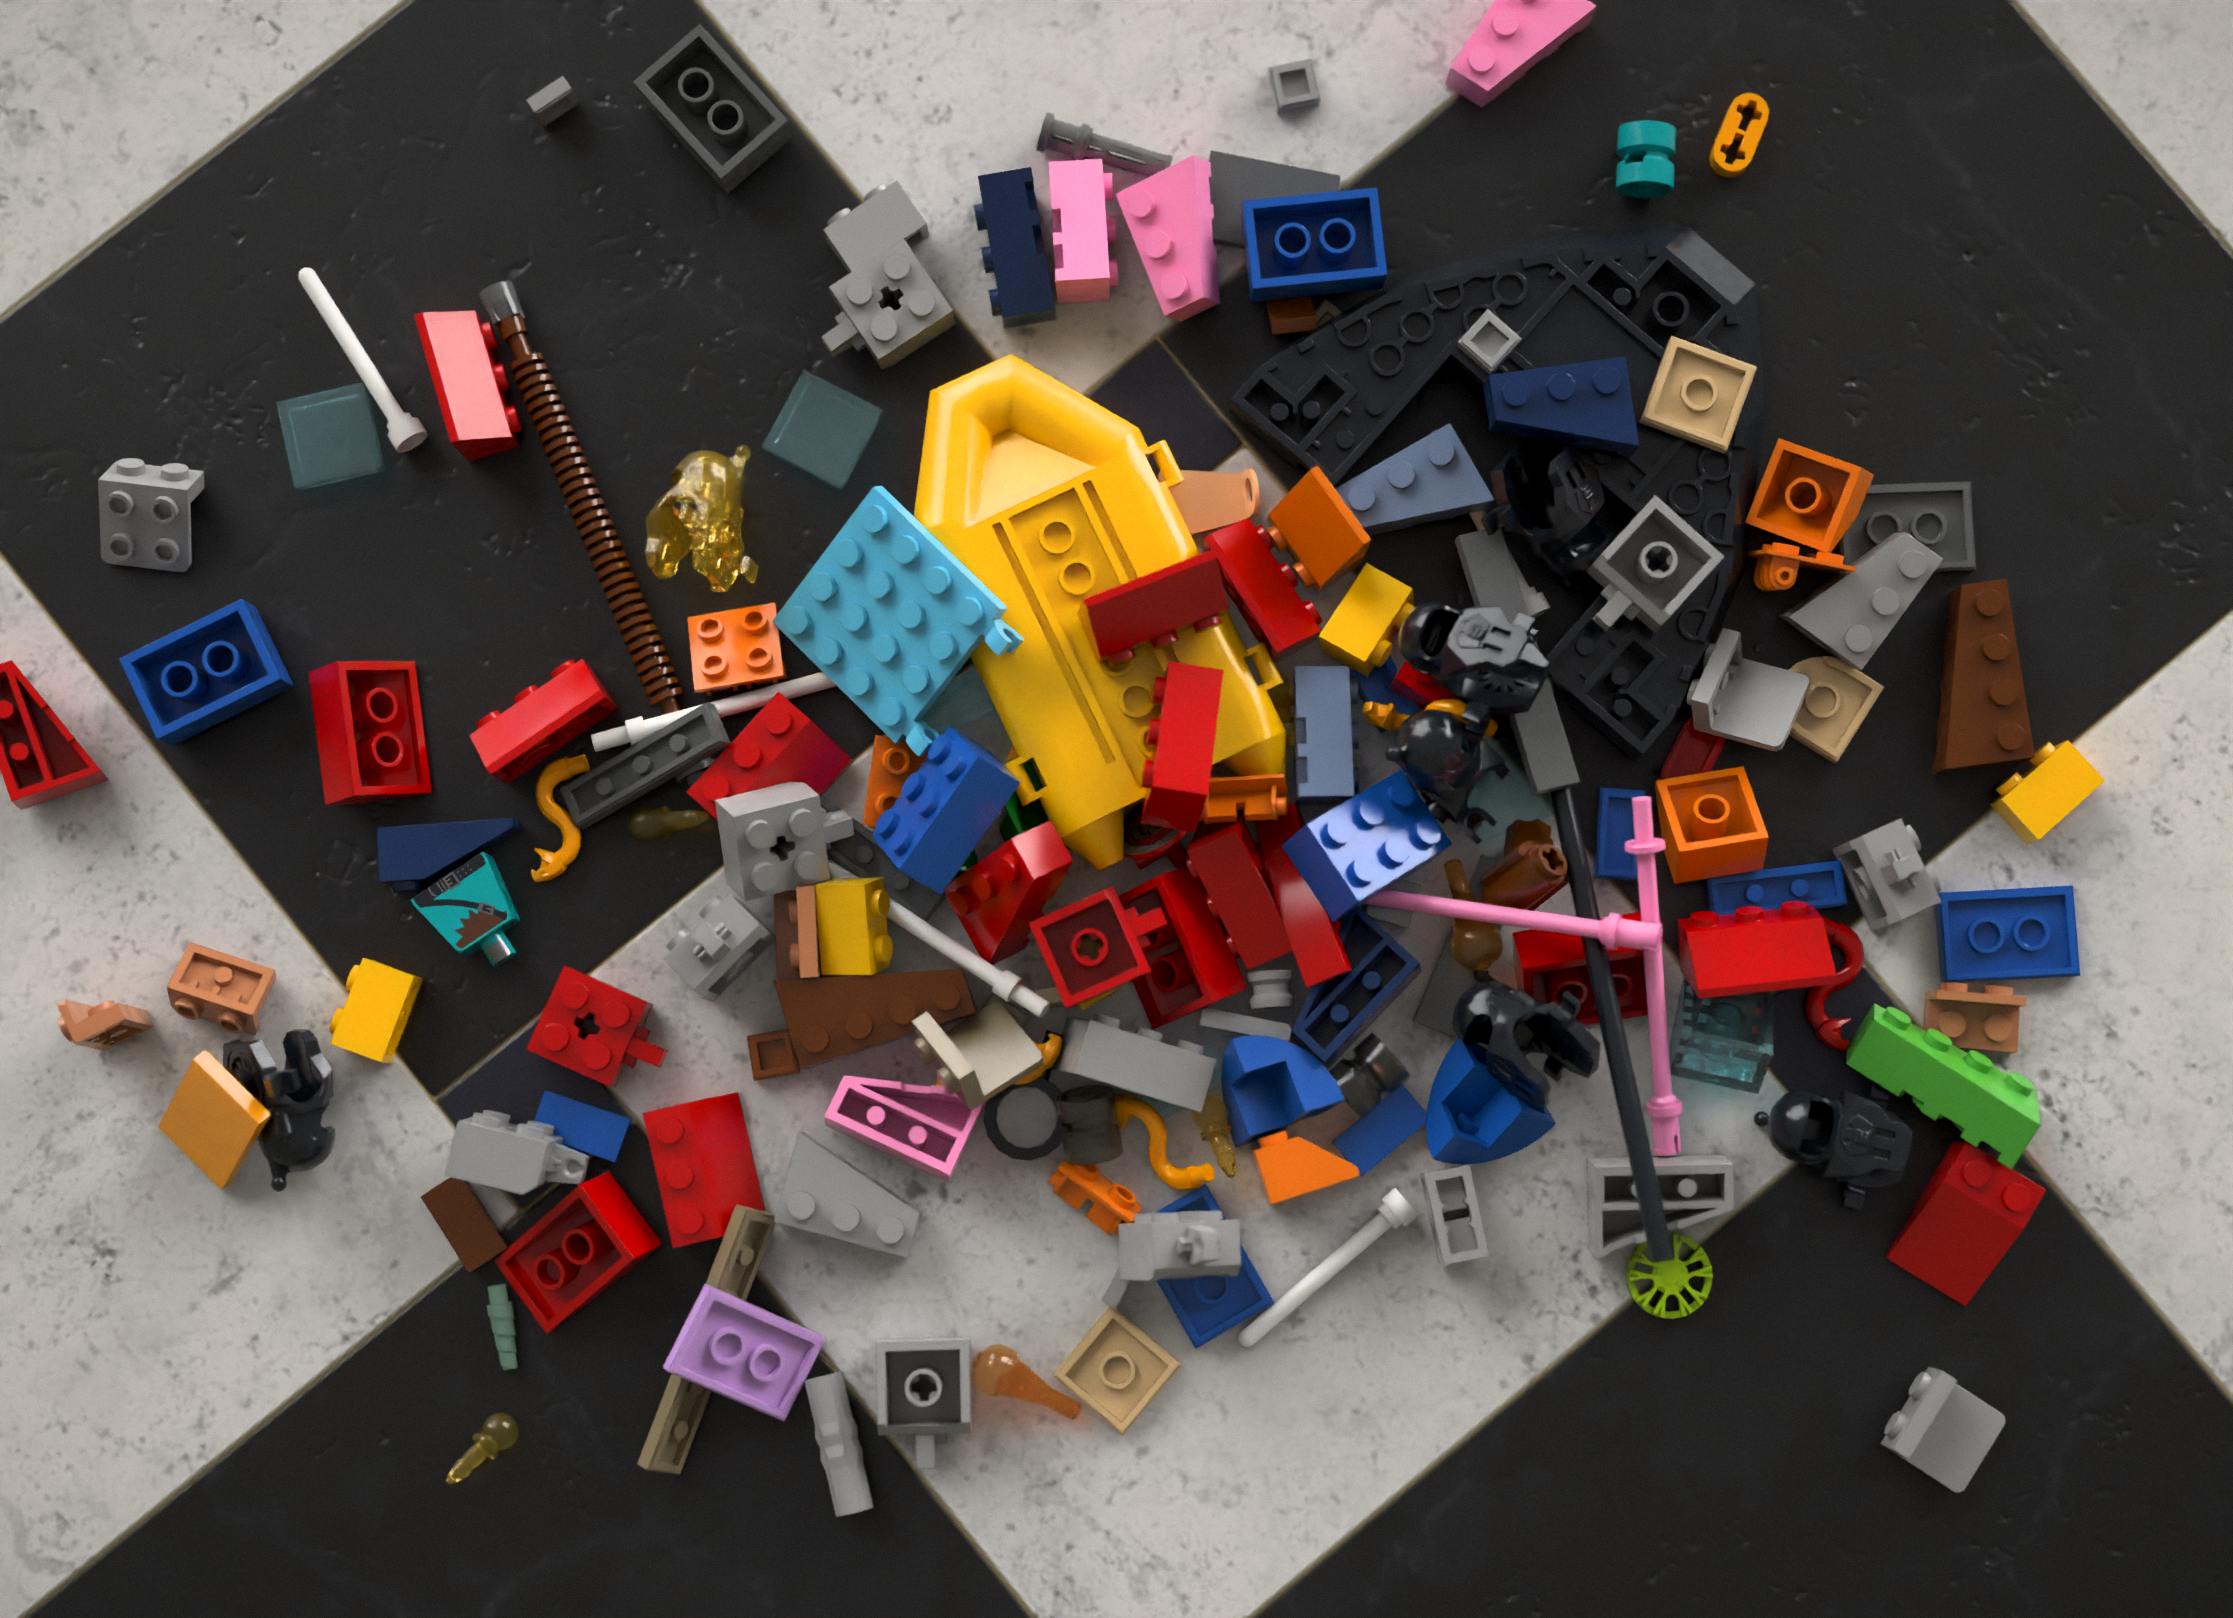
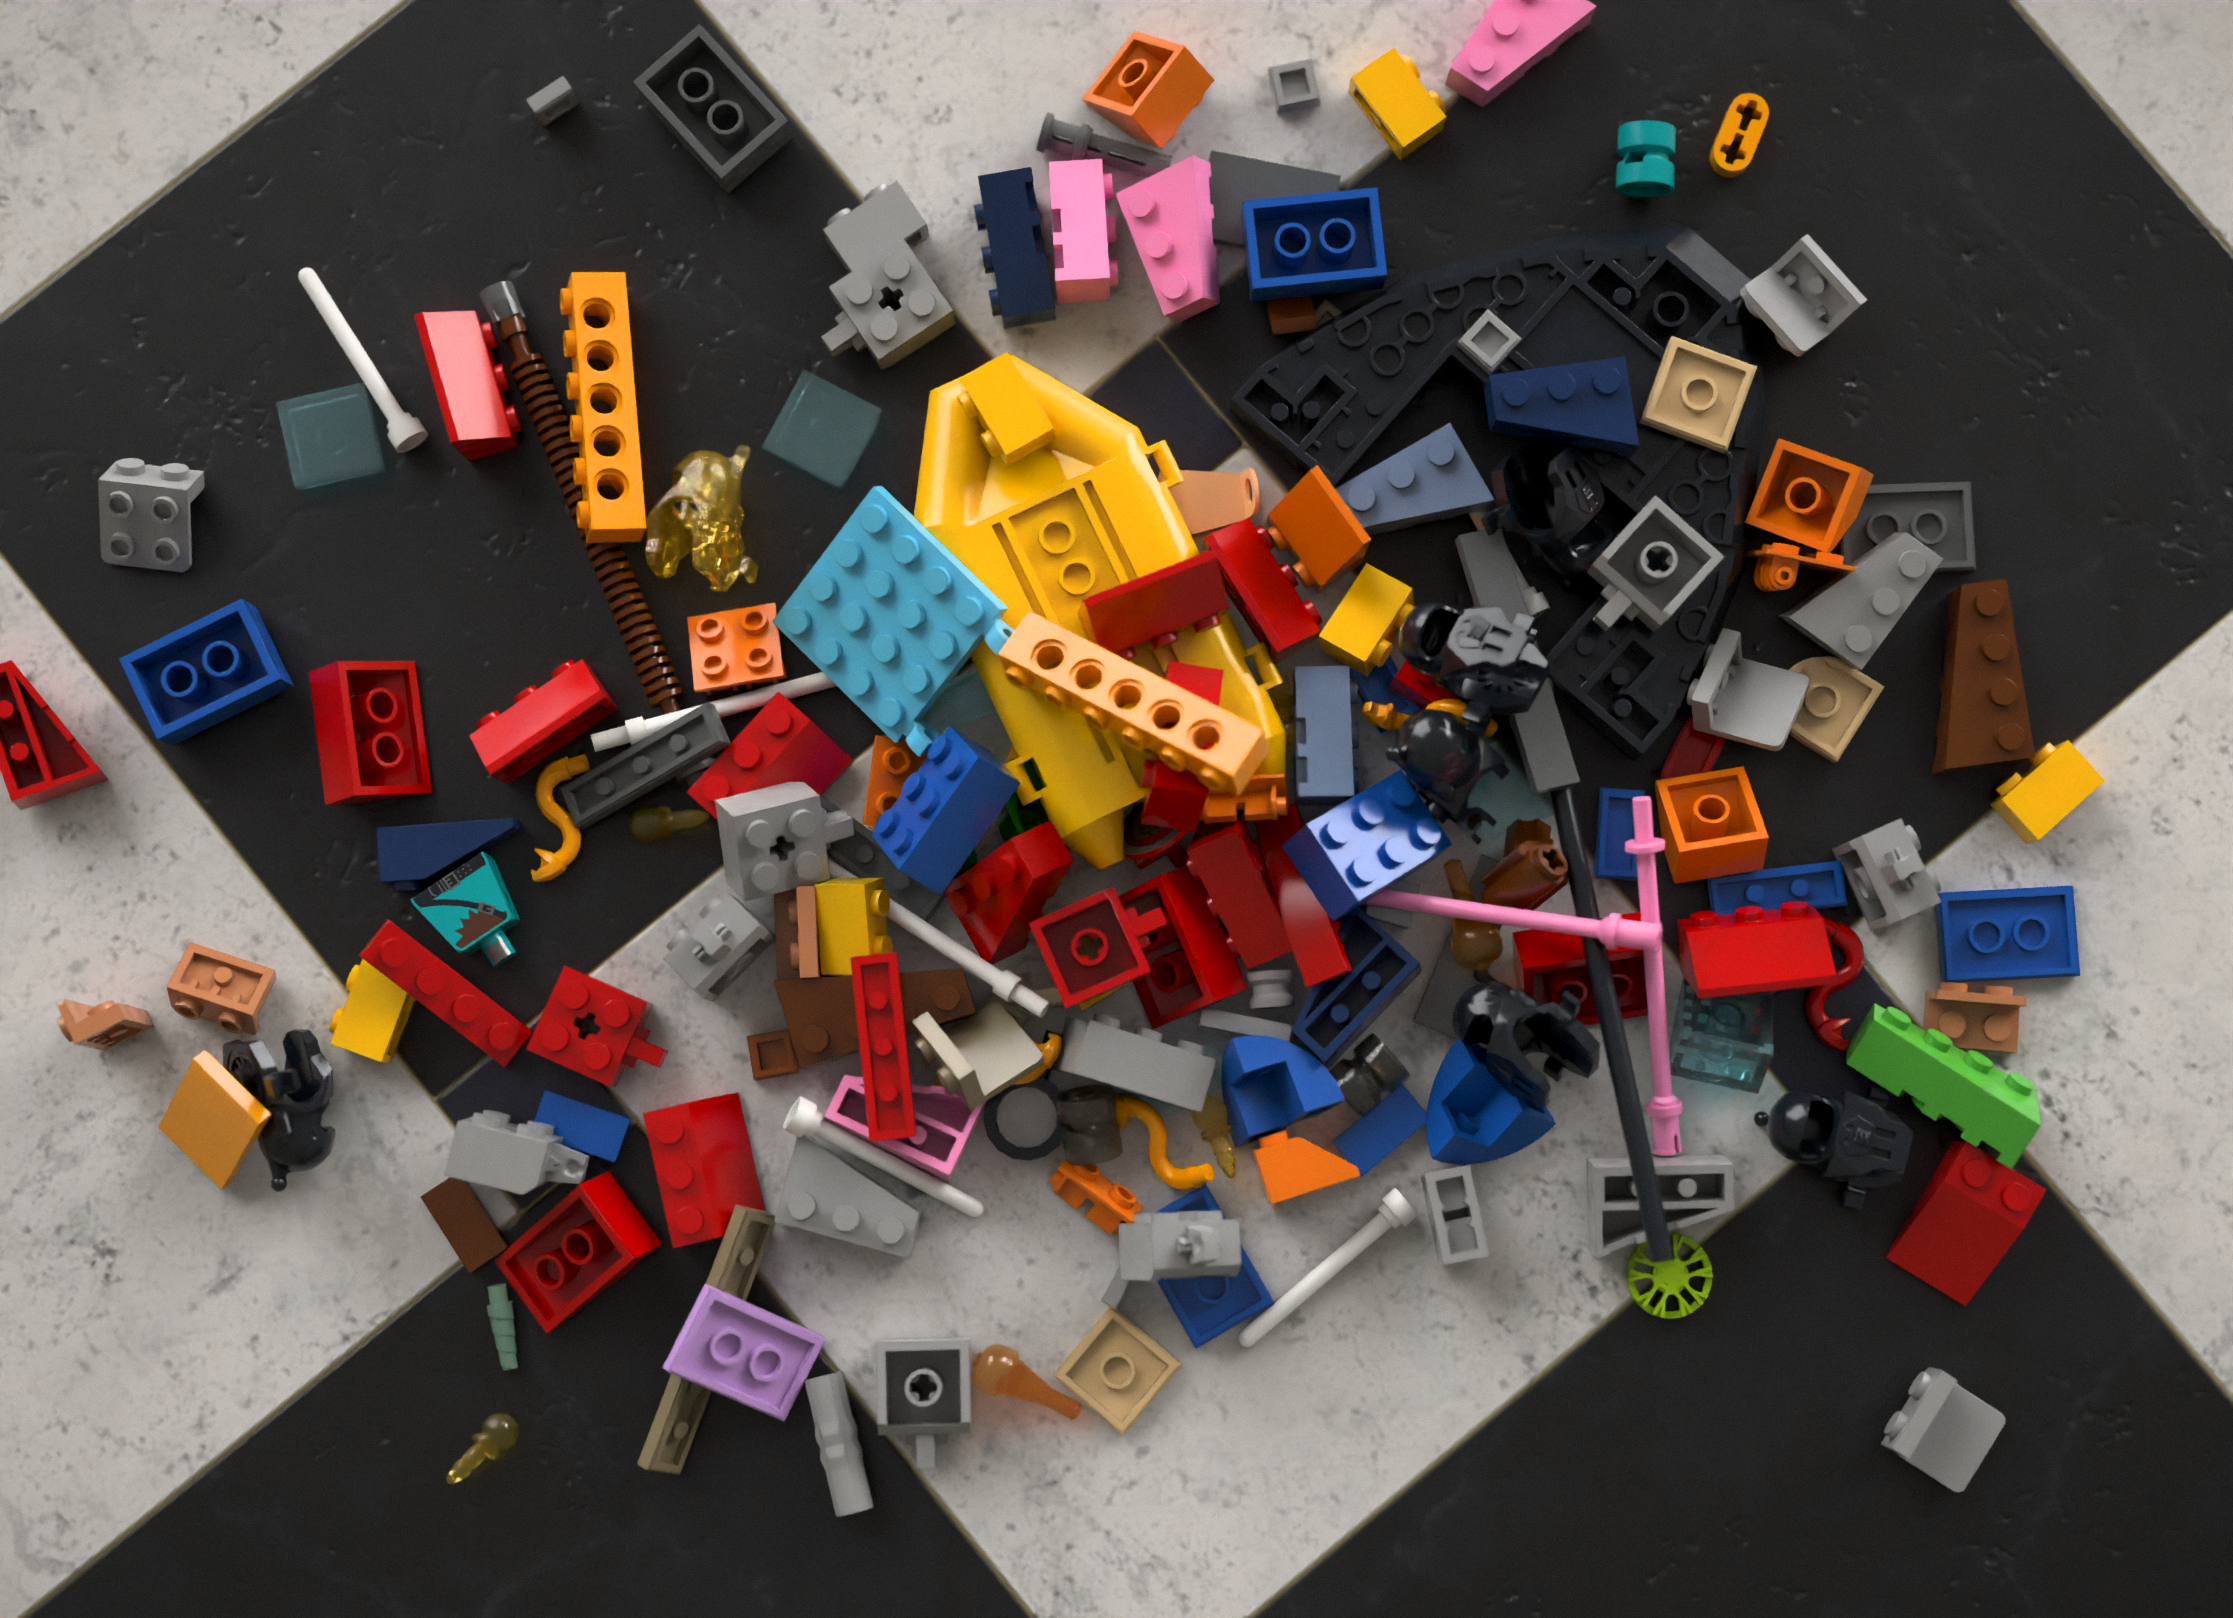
(445, 993): none -> red plate
(603, 297): none -> light orange brick
(808, 1121): none -> white piece
(883, 1047): none -> red plate
(1005, 409): none -> yellow brick
(1041, 643): none -> light orange brick
(1149, 88): none -> orange slope
(1398, 102): none -> yellow brick
(1802, 297): none -> light grey bracket

